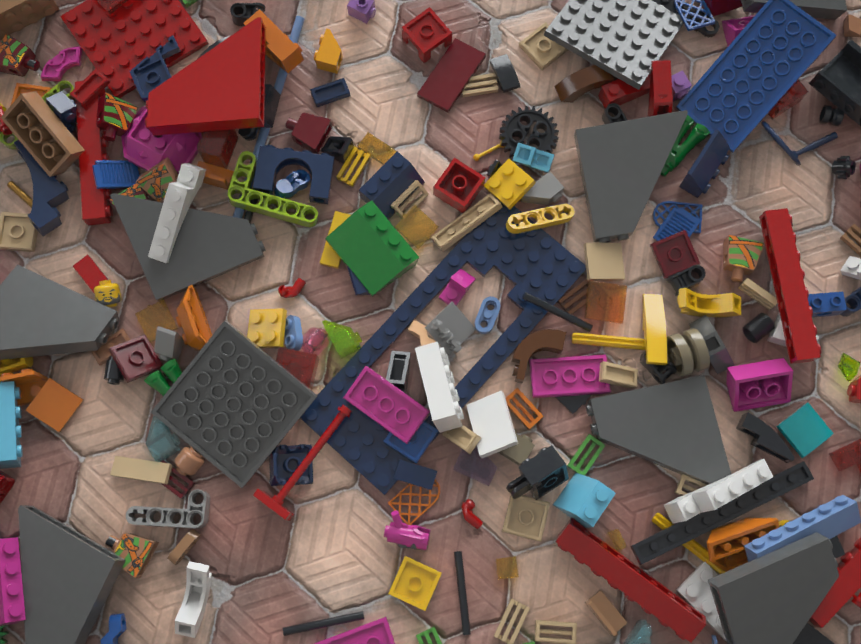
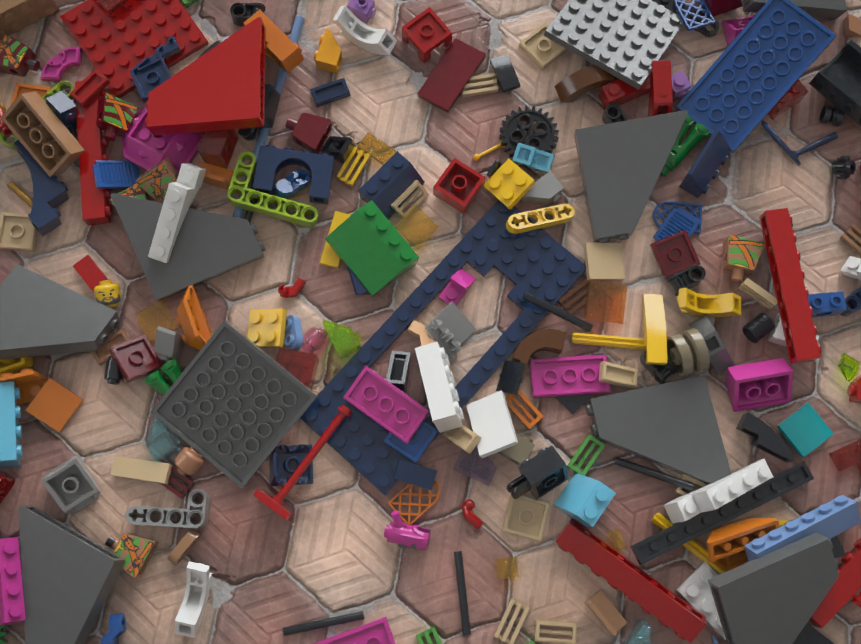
(71, 485): none -> light grey slope
(368, 38): none -> white arch
(415, 583): yellow plate -> none
(466, 222): tan tile -> none
(486, 315): medium blue plate -> none
(511, 377): none -> black piece
(654, 474): none -> black bar

